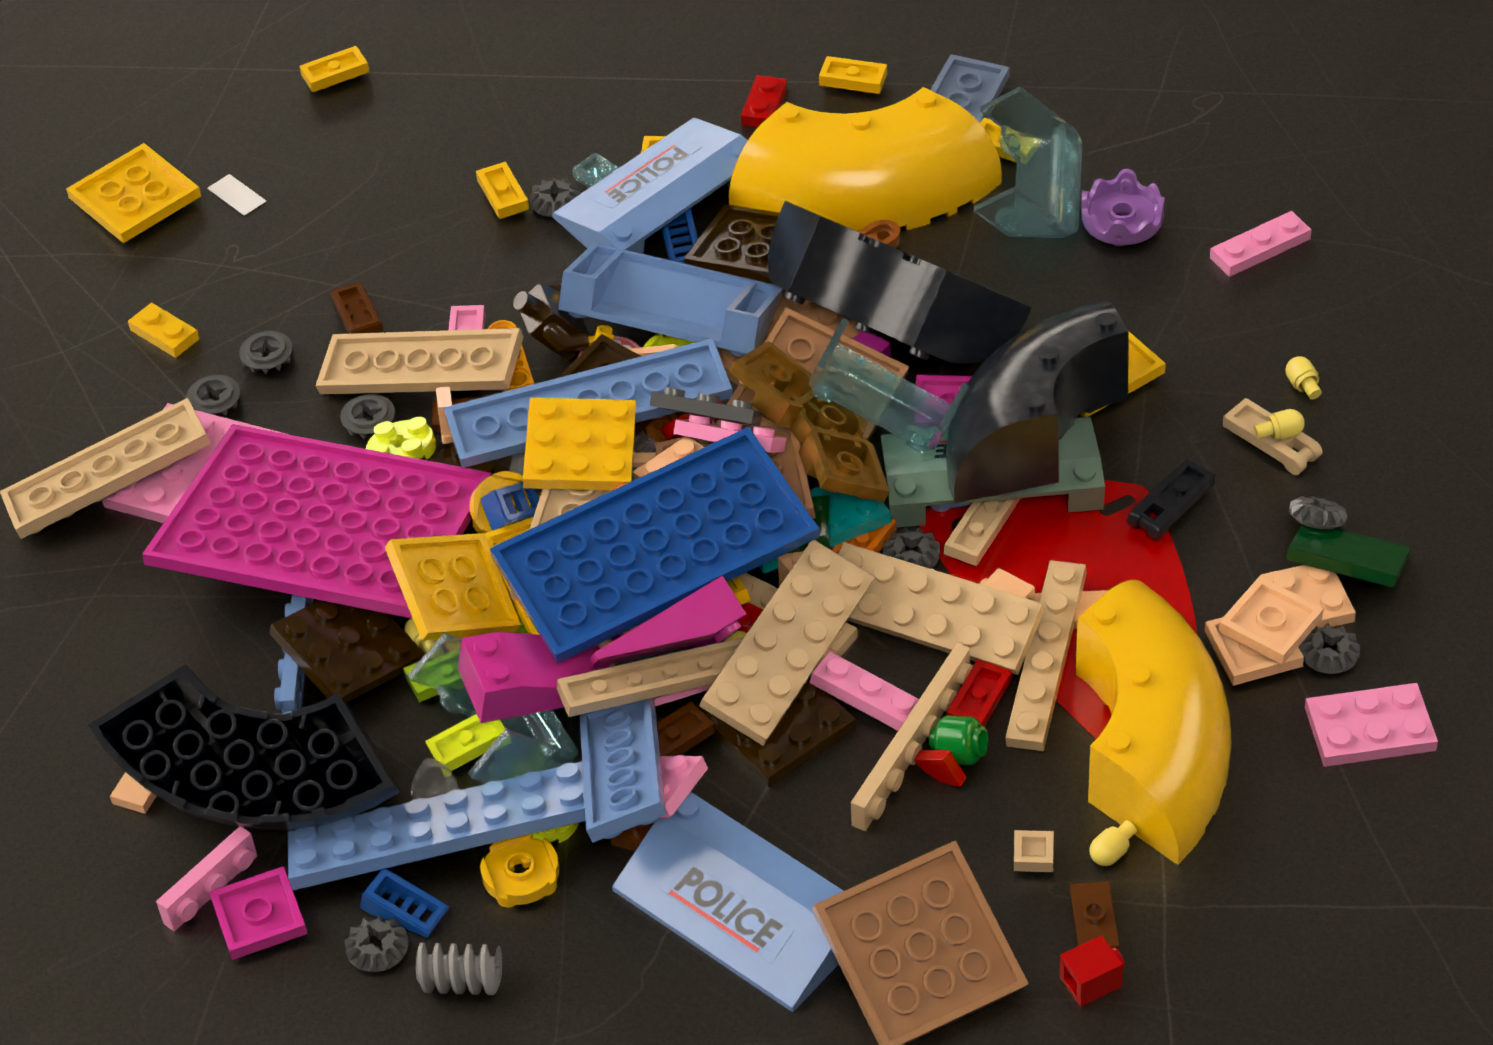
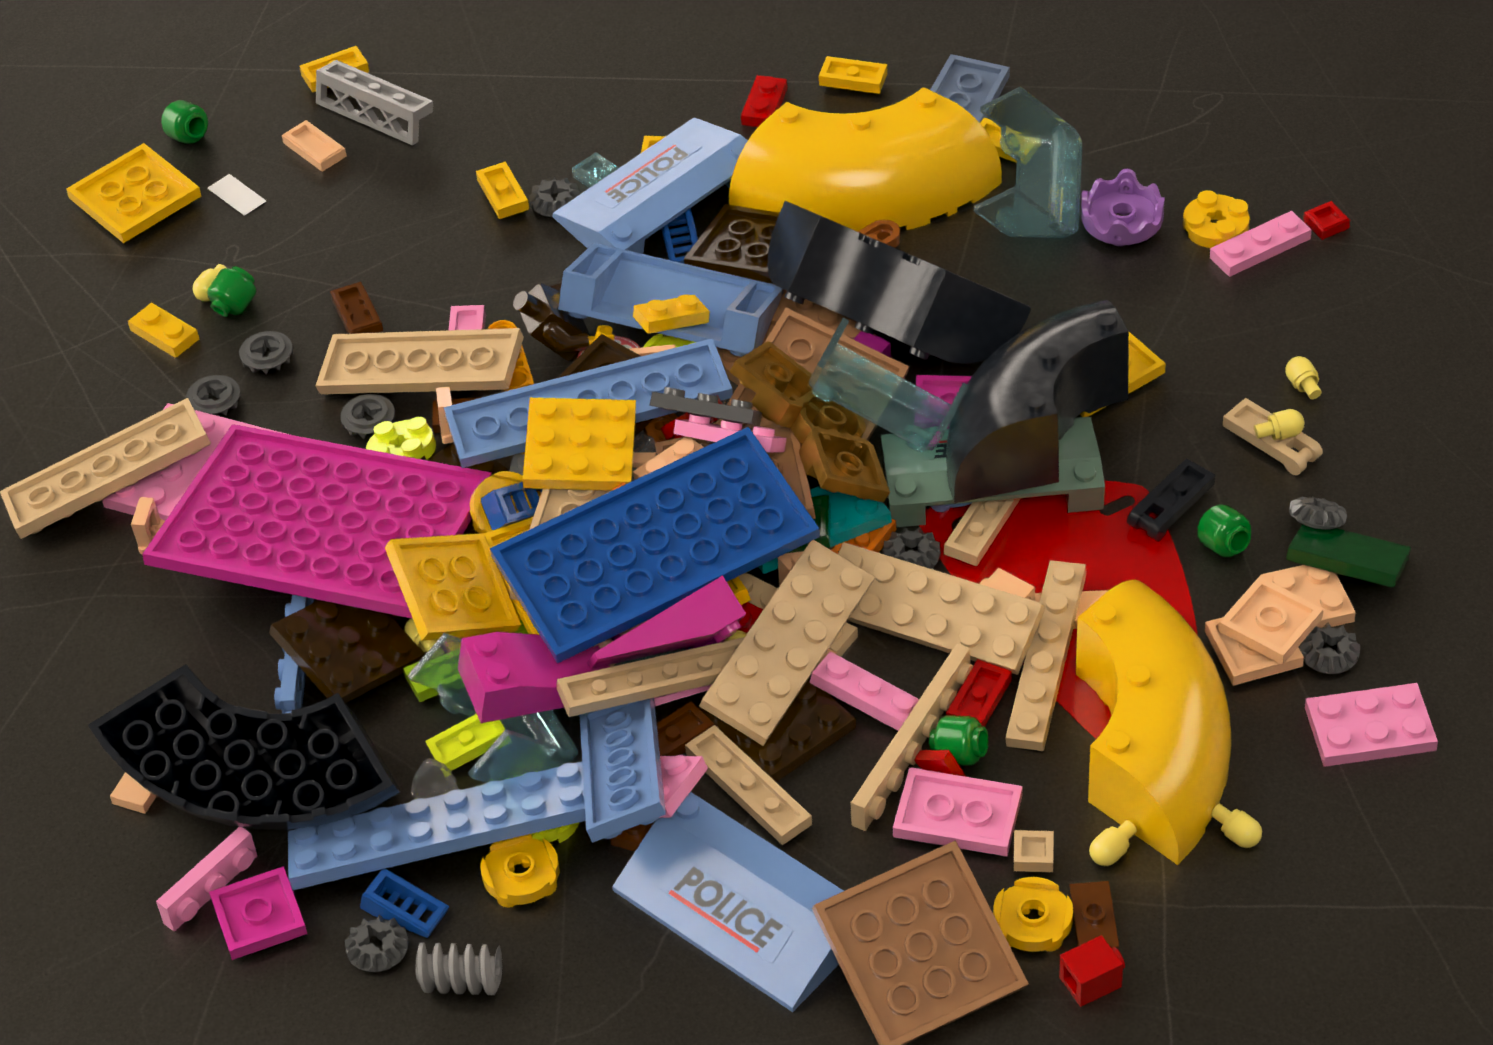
(145, 522): none -> light nougat tile
(184, 122): none -> green head
(203, 282): none -> light yellow cylinder
(231, 291): none -> green head
(314, 145): none -> light nougat tile
(371, 93): none -> light grey fence
(671, 313): none -> yellow plate
(750, 785): none -> tan plate
(958, 808): none -> bright pink plate
(1034, 934): none -> yellow plate
(1224, 530): none -> green head
(1230, 213): none -> yellow plate
(1238, 826): none -> light yellow cylinder
(1326, 220): none -> red tile

